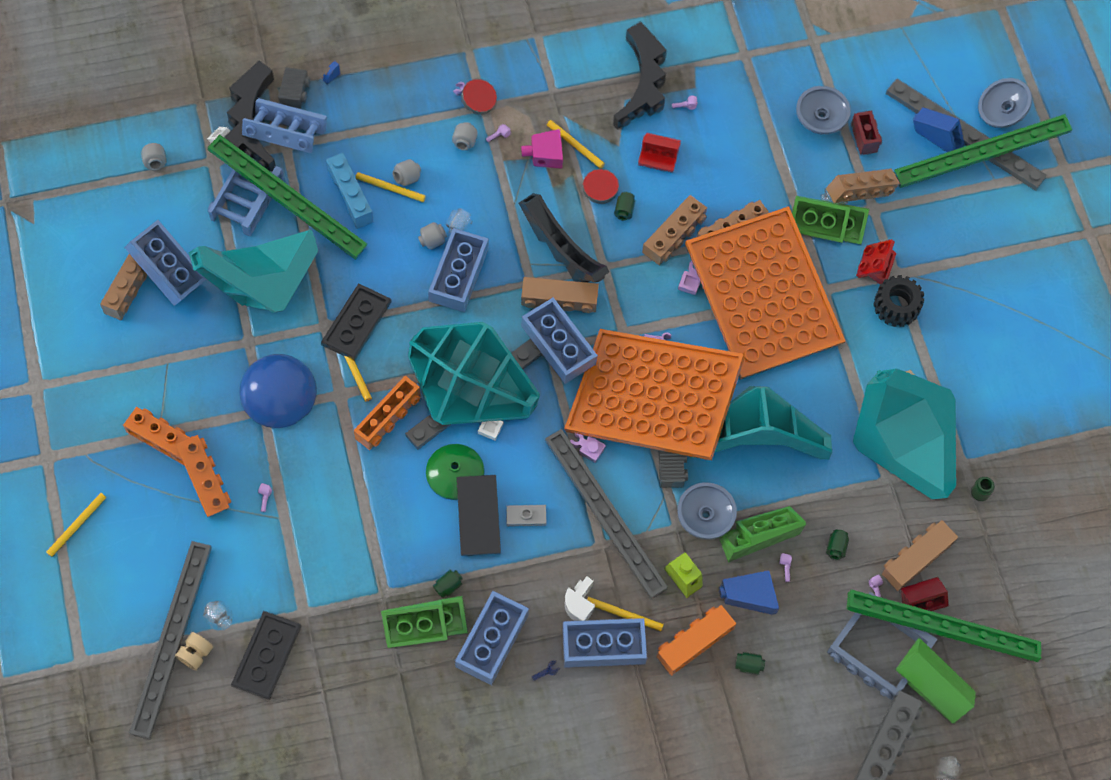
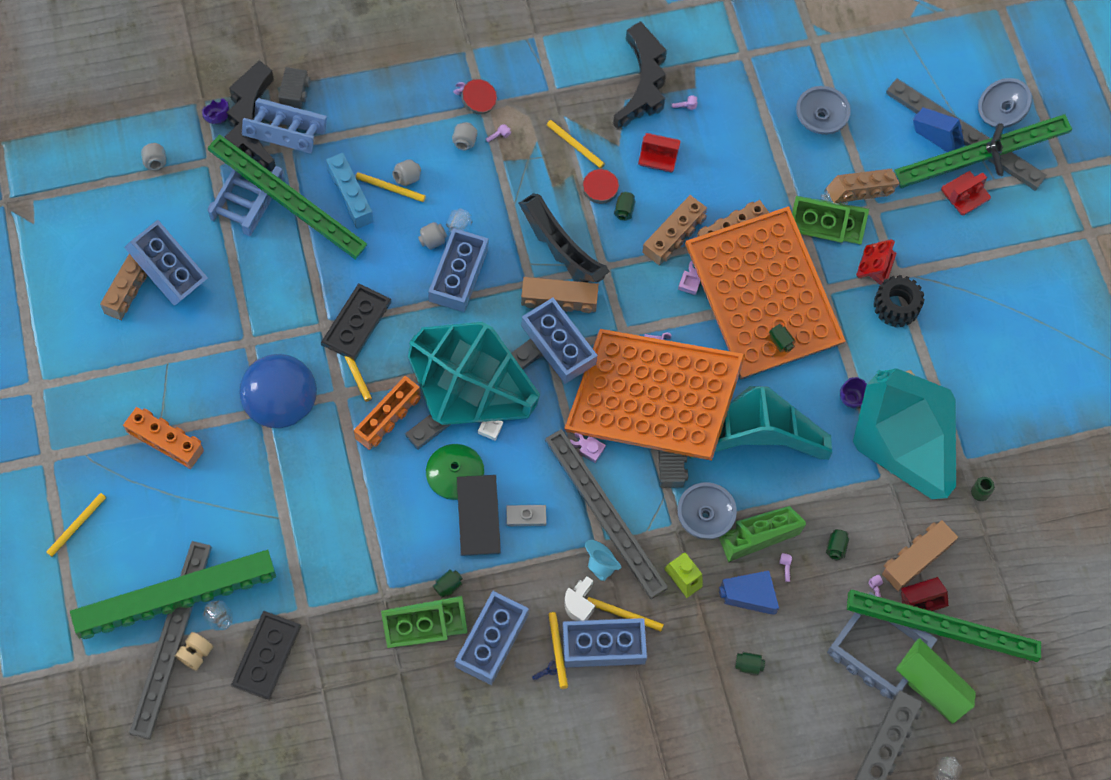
(172, 594): none -> green brick
(202, 475): orange brick -> none
(216, 112): none -> dark purple hair
(223, 131): white plate -> none
(259, 274): teal panel -> none
(266, 491): lavender hand -> none
(332, 73): blue tile -> none
(545, 149): dark pink torso -> none
(558, 650): none -> yellow bar
(601, 560): none -> medium azure piece
(696, 639): orange brick -> none
(782, 338): none -> dark green brick
(853, 392): none -> dark purple hair
(866, 132): dark red brick -> none
(967, 192): none -> red bracket
(995, 148): none -> black piece

